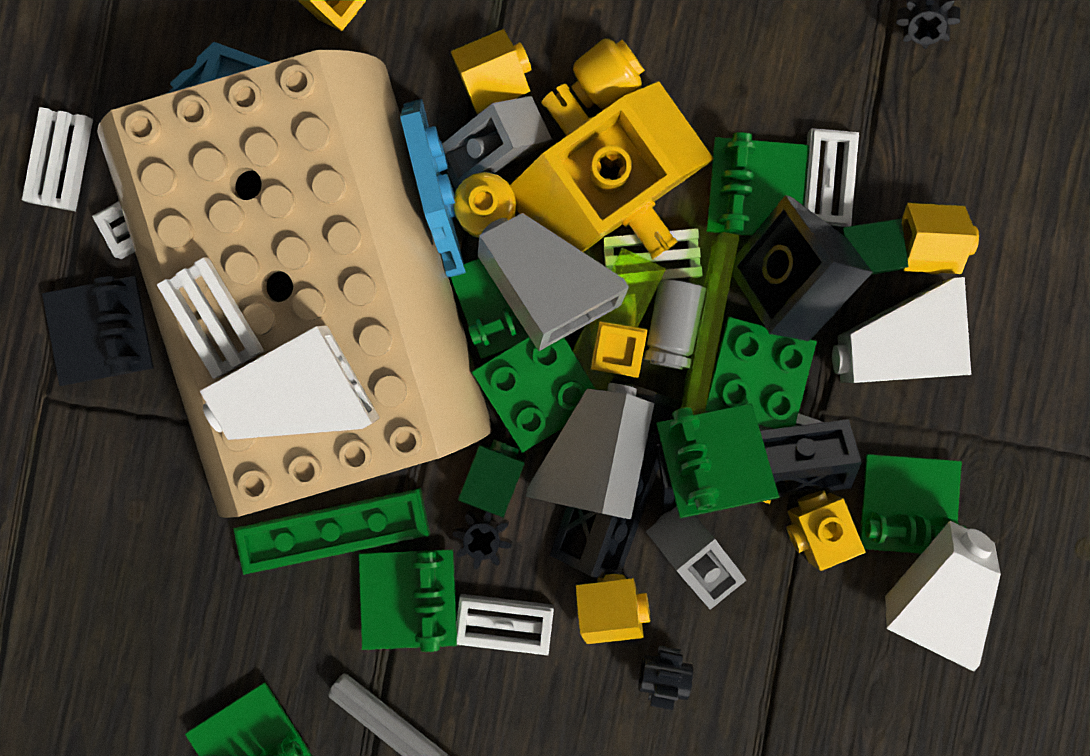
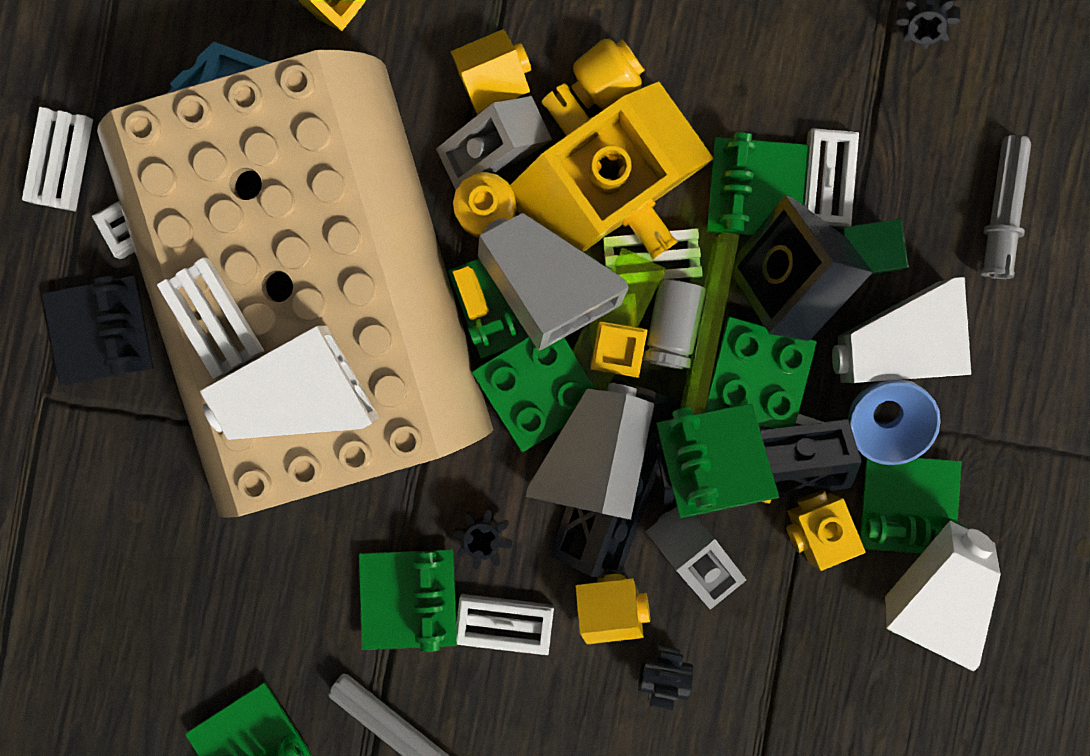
(331, 531): green tile -> none
(434, 189): dark azure wing -> none
(471, 293): none -> yellow tile
(493, 477): dark green brick -> none
(907, 435): none -> medium blue piece
(938, 238): yellow brick -> none
(1007, 208): none -> light grey axle

